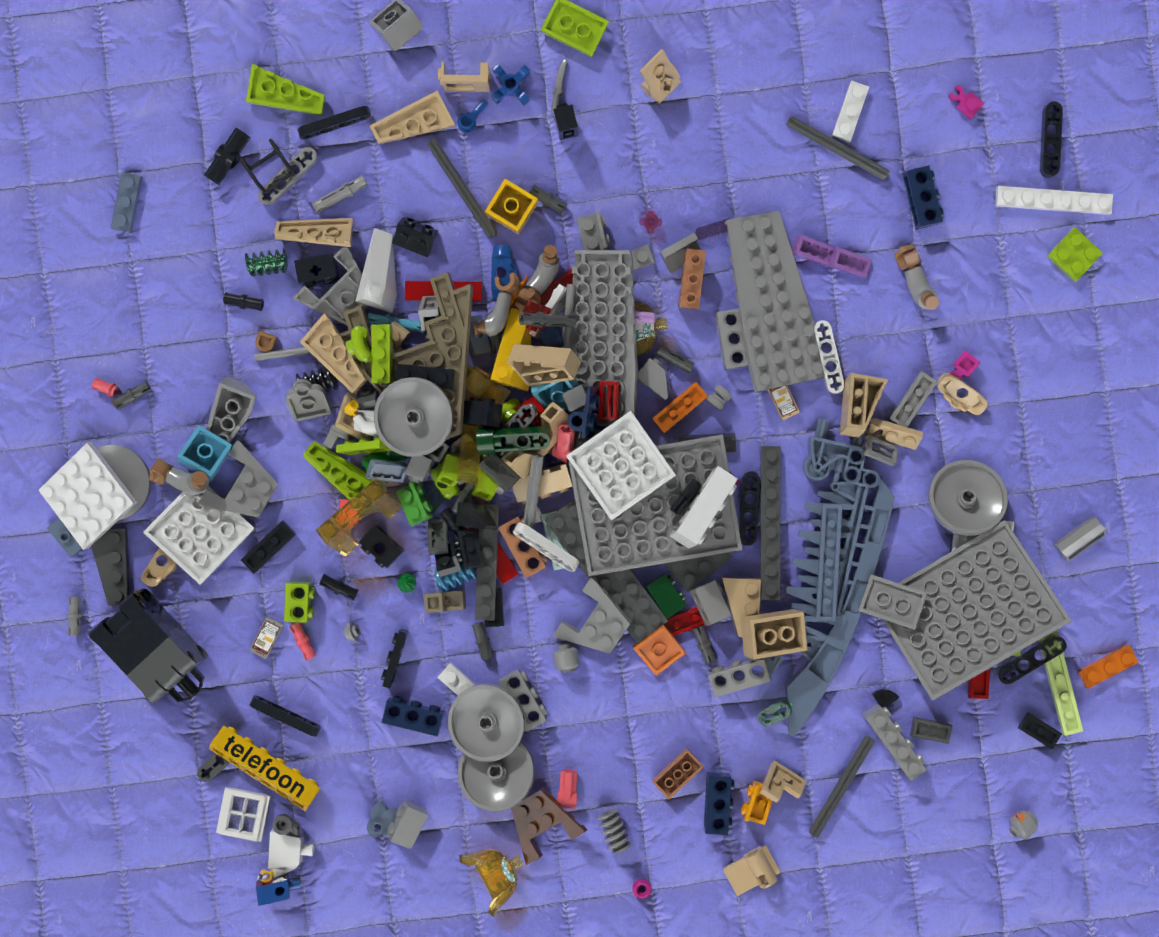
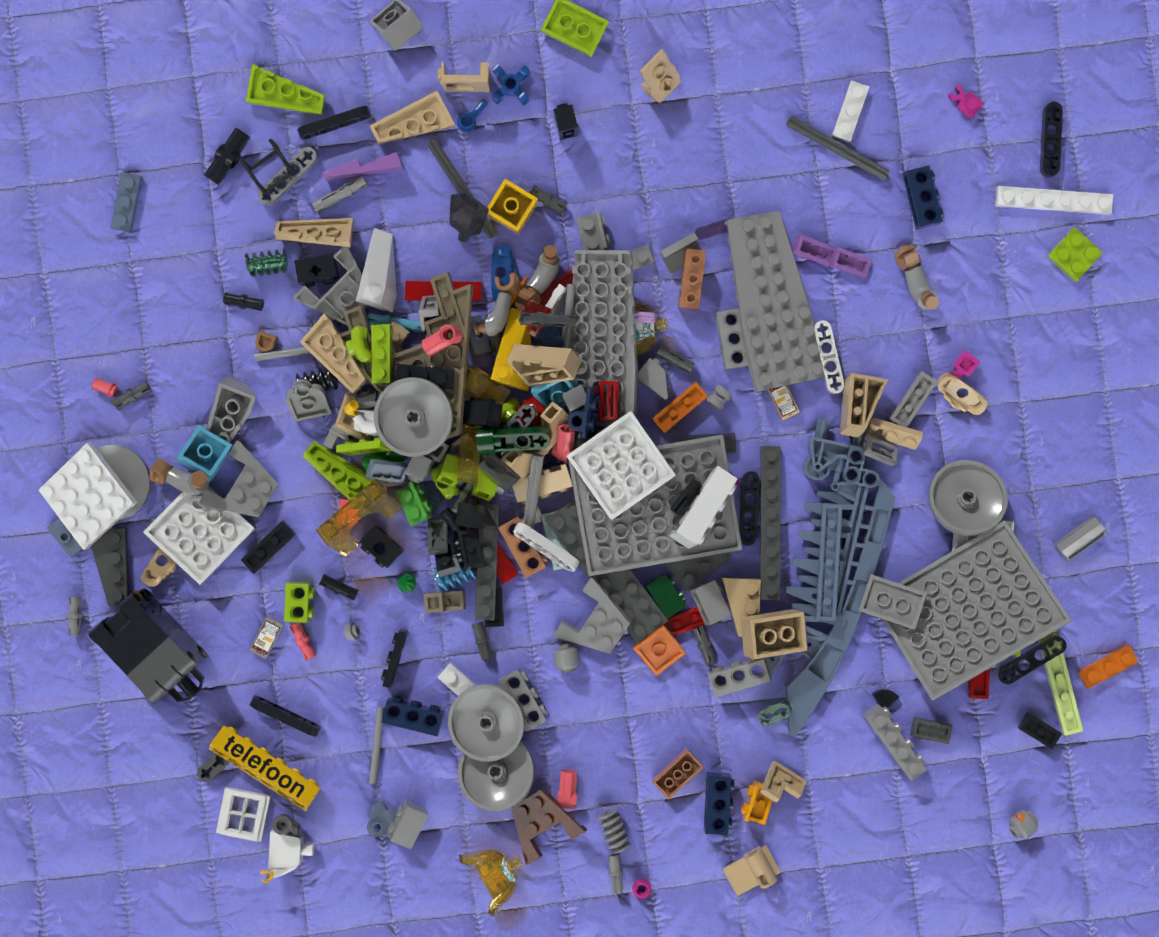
(275, 890): blue torso -> none
(354, 169): none -> medium lavender slope
(376, 745): none -> light grey bar
(414, 236): black bracket -> none
(440, 339): none -> coral piece
(467, 215): none -> clear smoke torso
(557, 91): light grey piece -> none
(615, 873): none -> light grey axle
(645, 221): clear pink plate -> none
(841, 786): dark grey axle -> none

